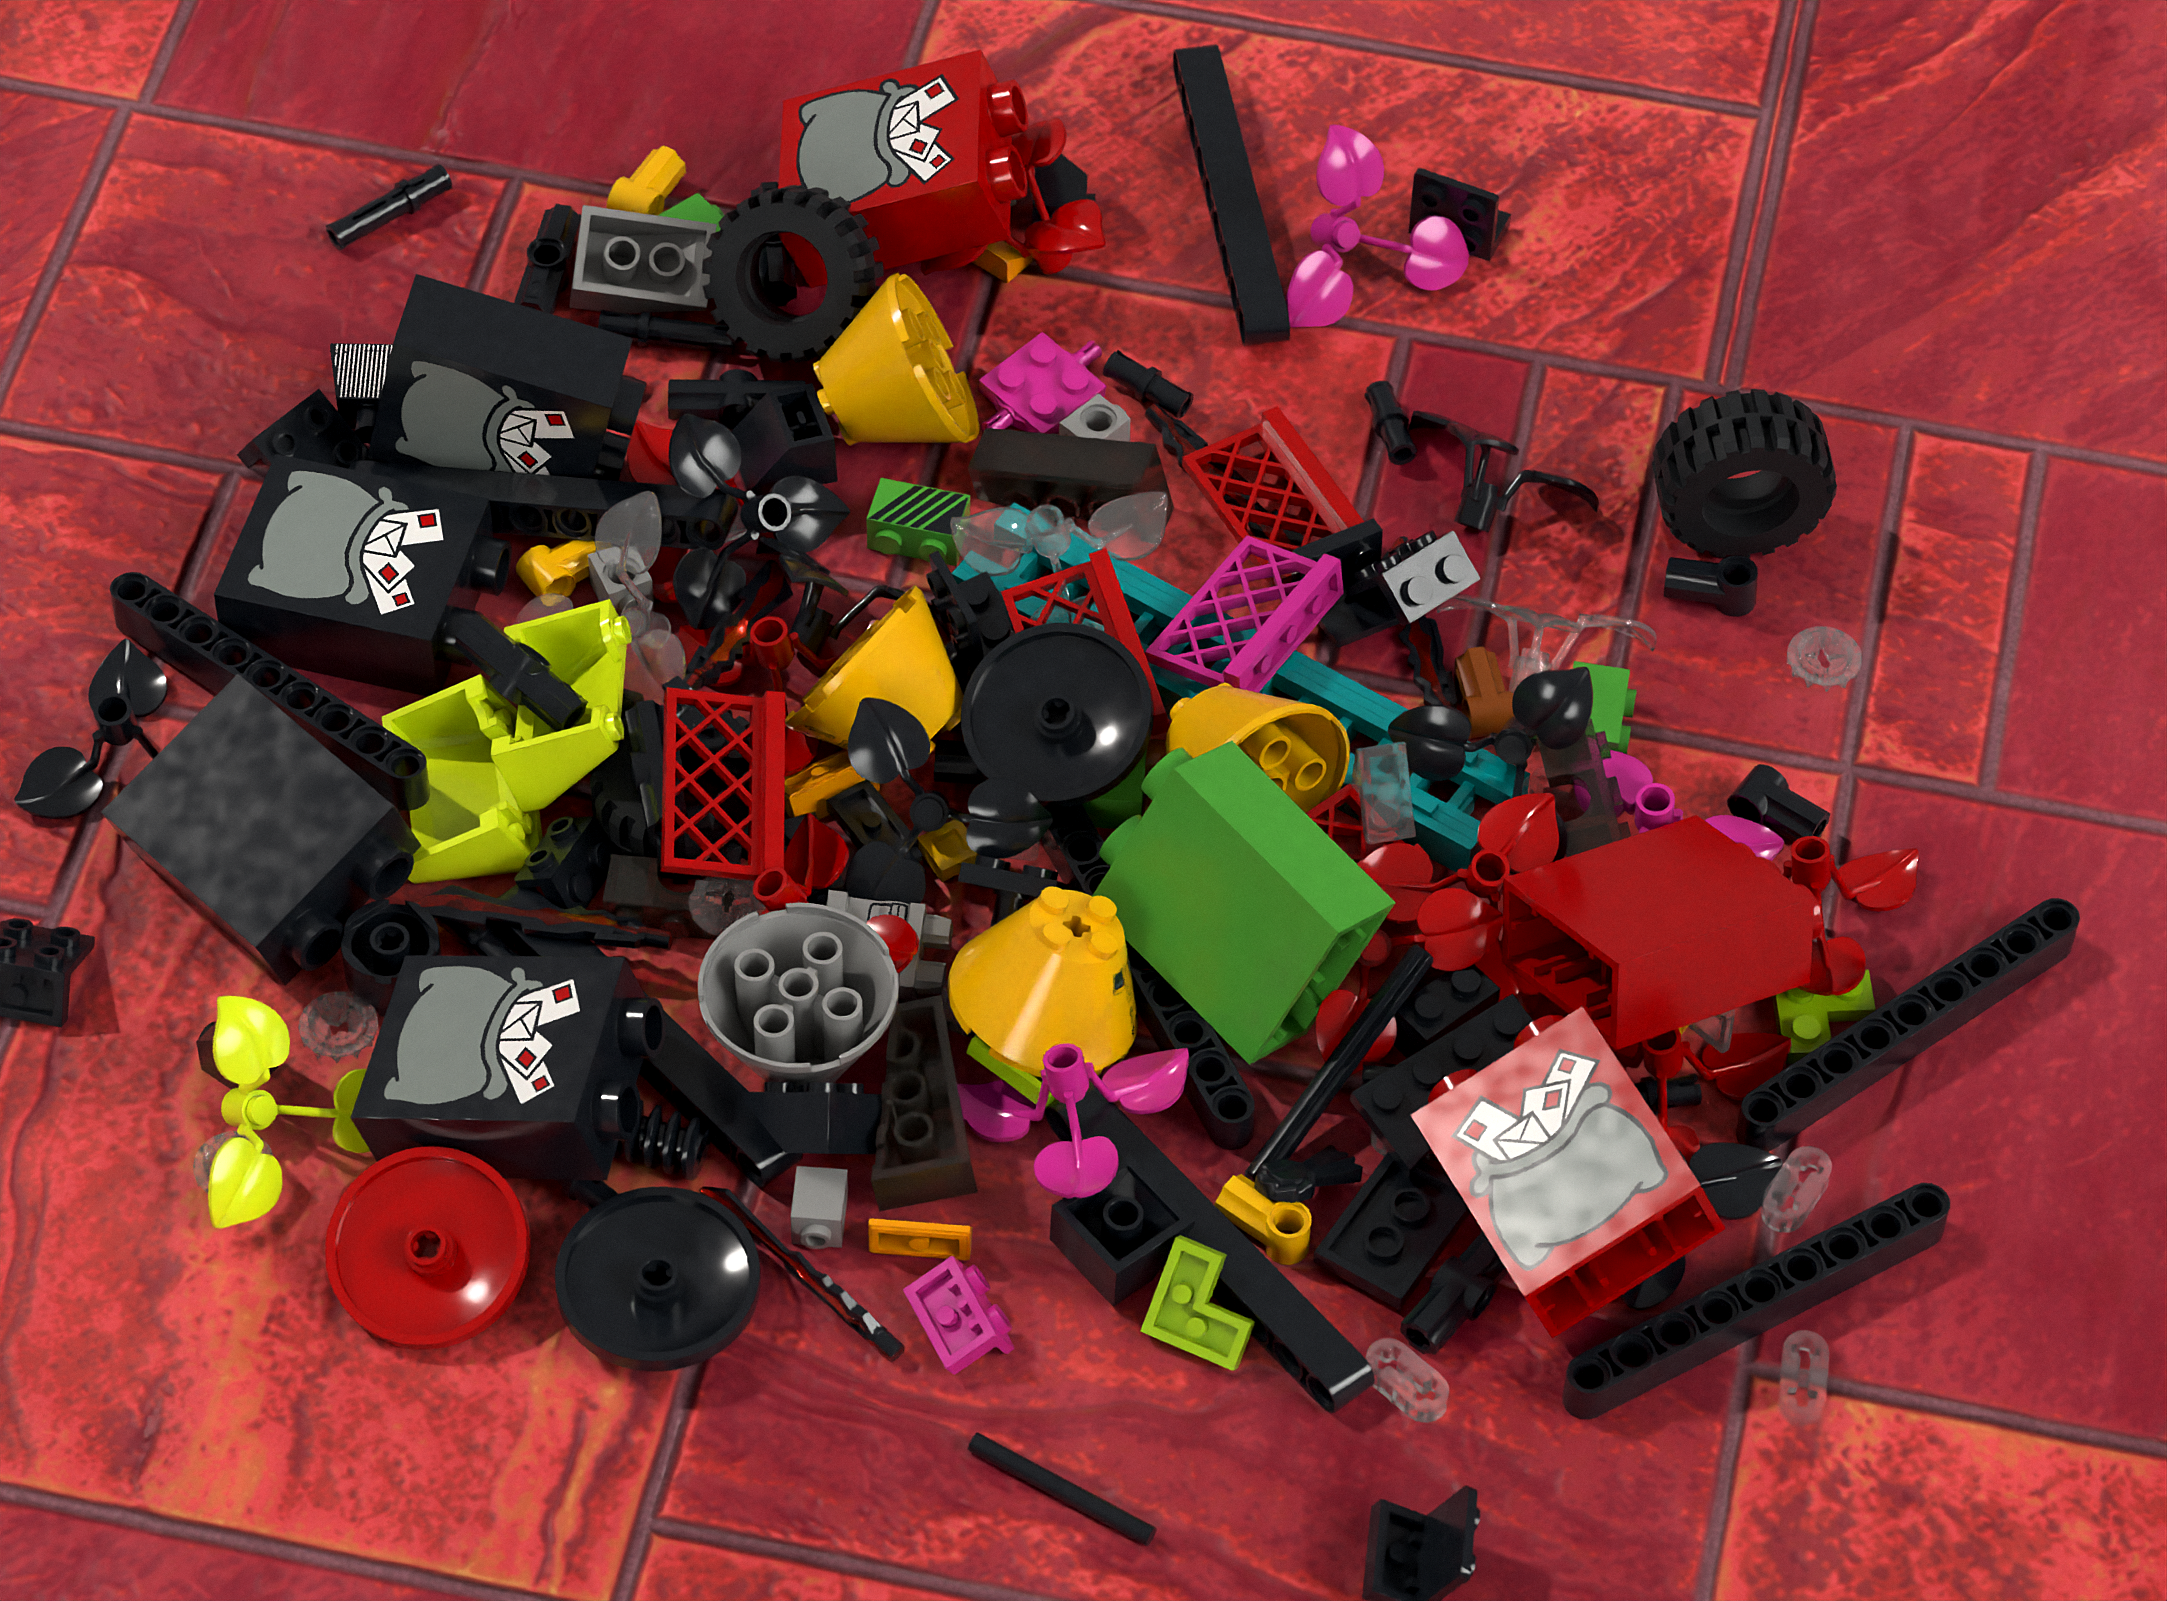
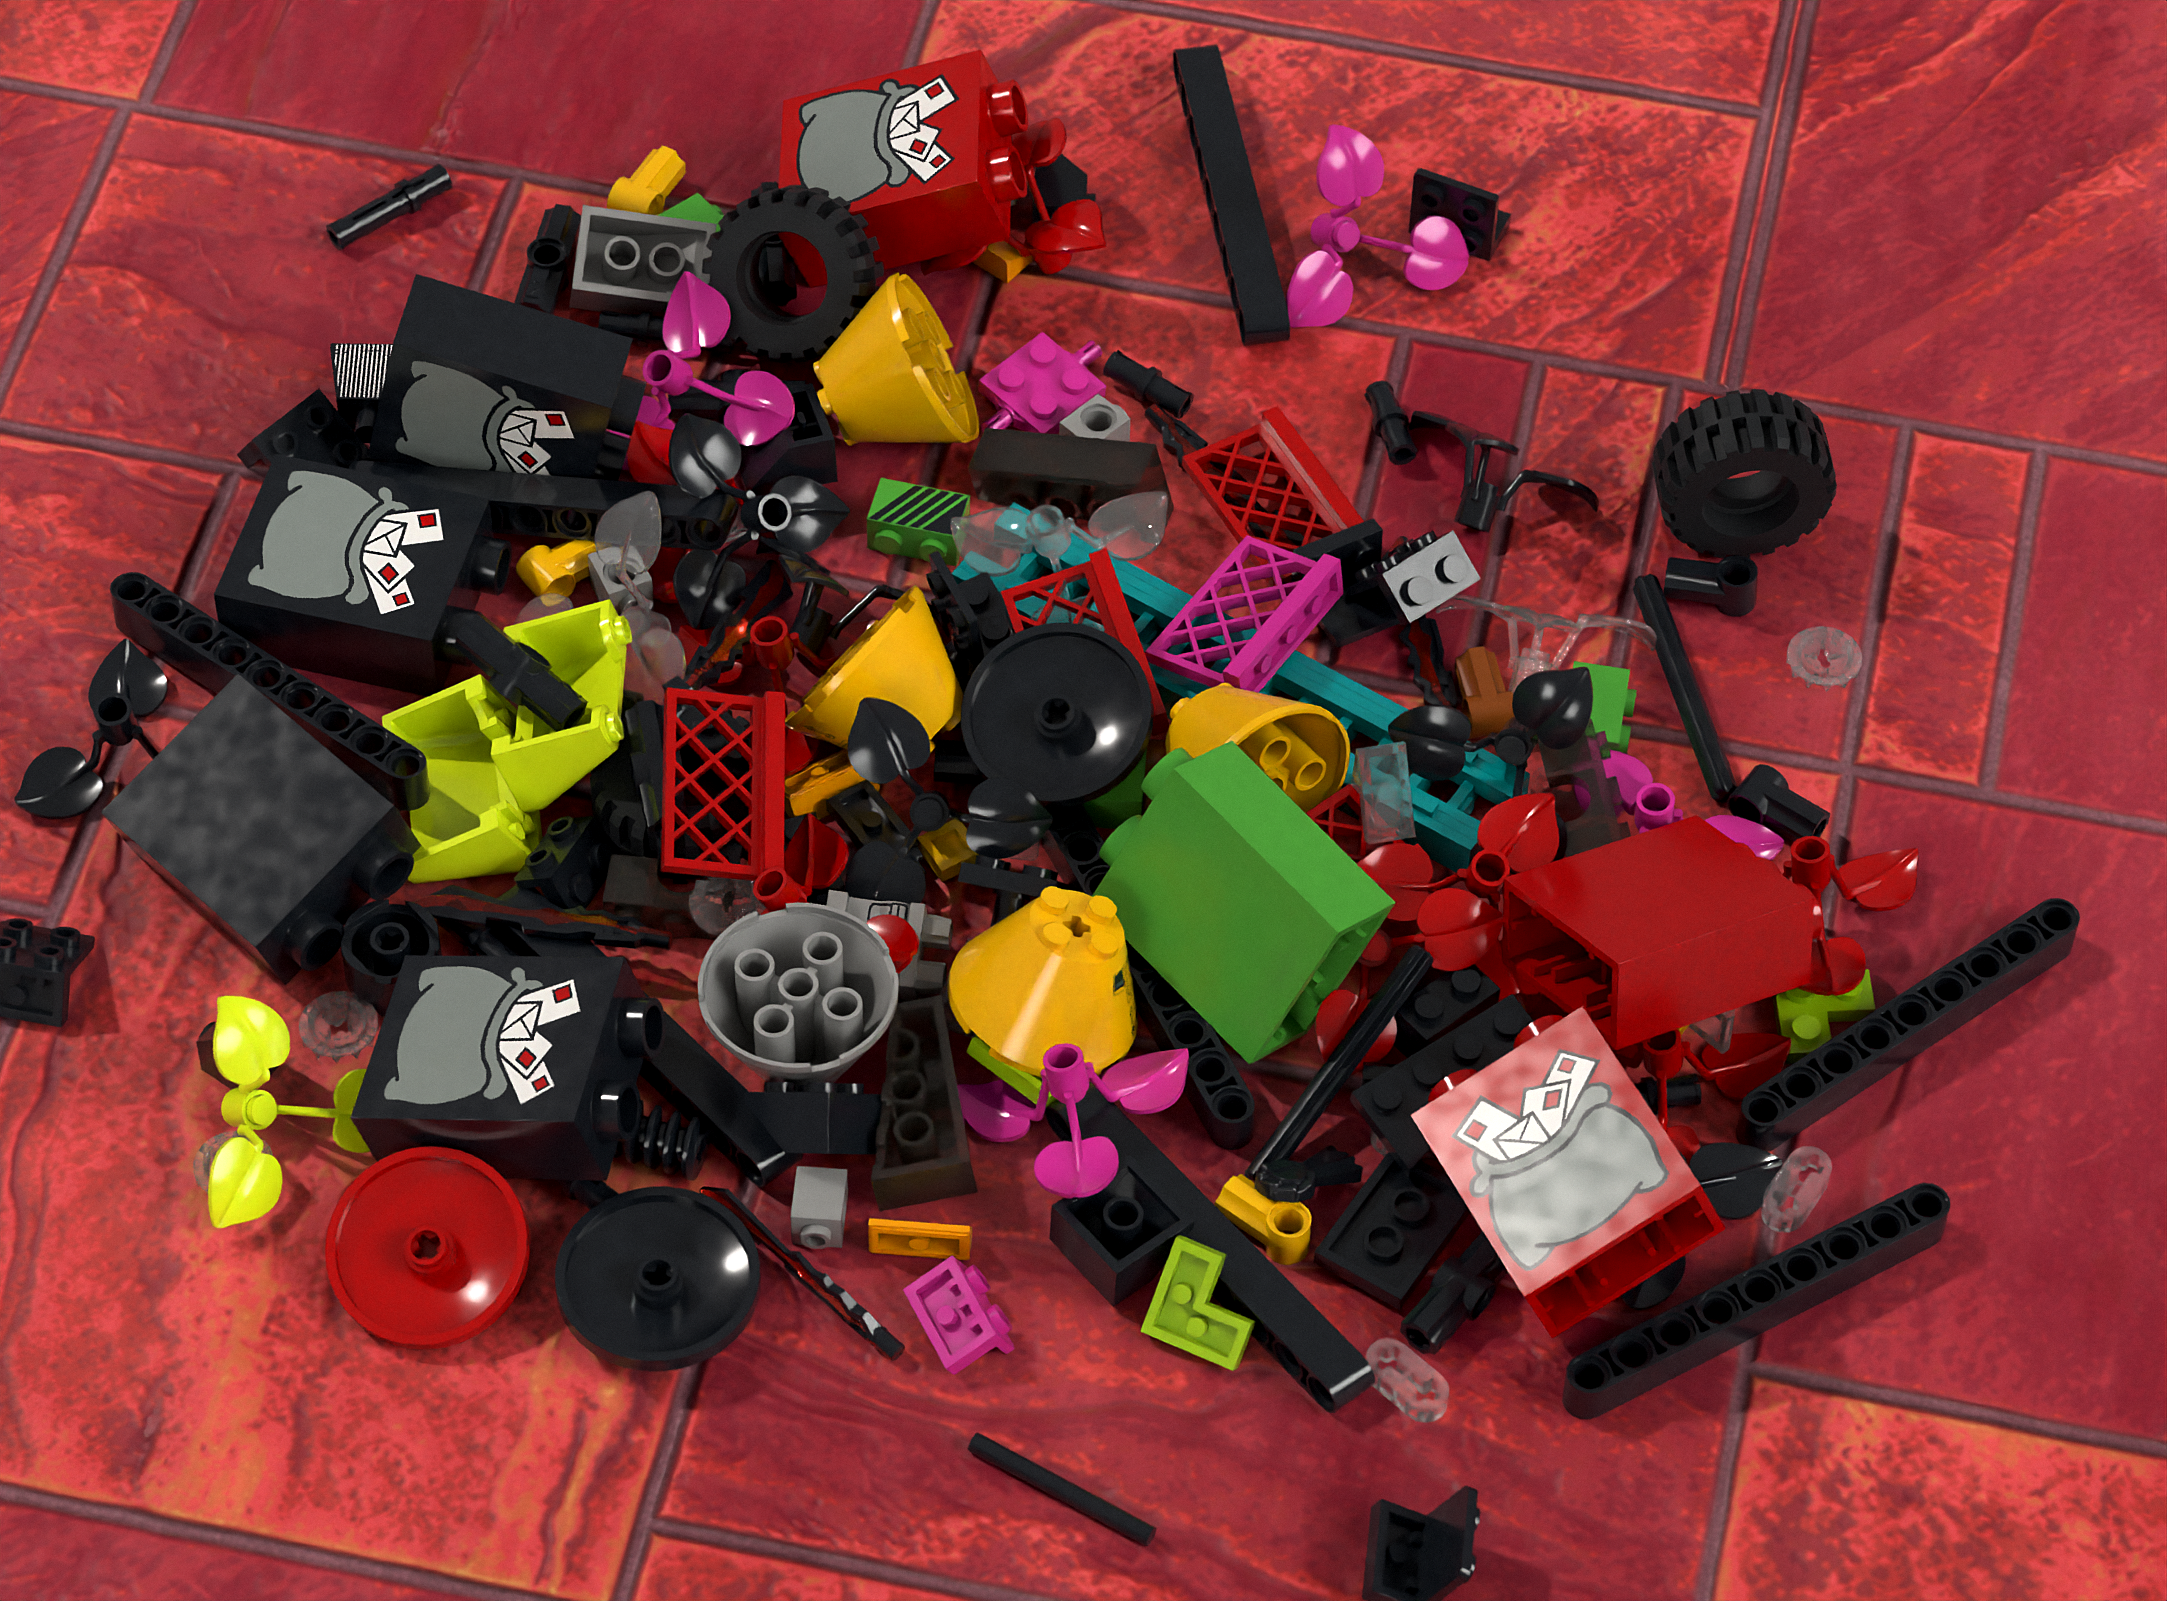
(698, 319): none -> dark pink plant
(1685, 688): none -> black axle
(1812, 1379): clear beam -> none

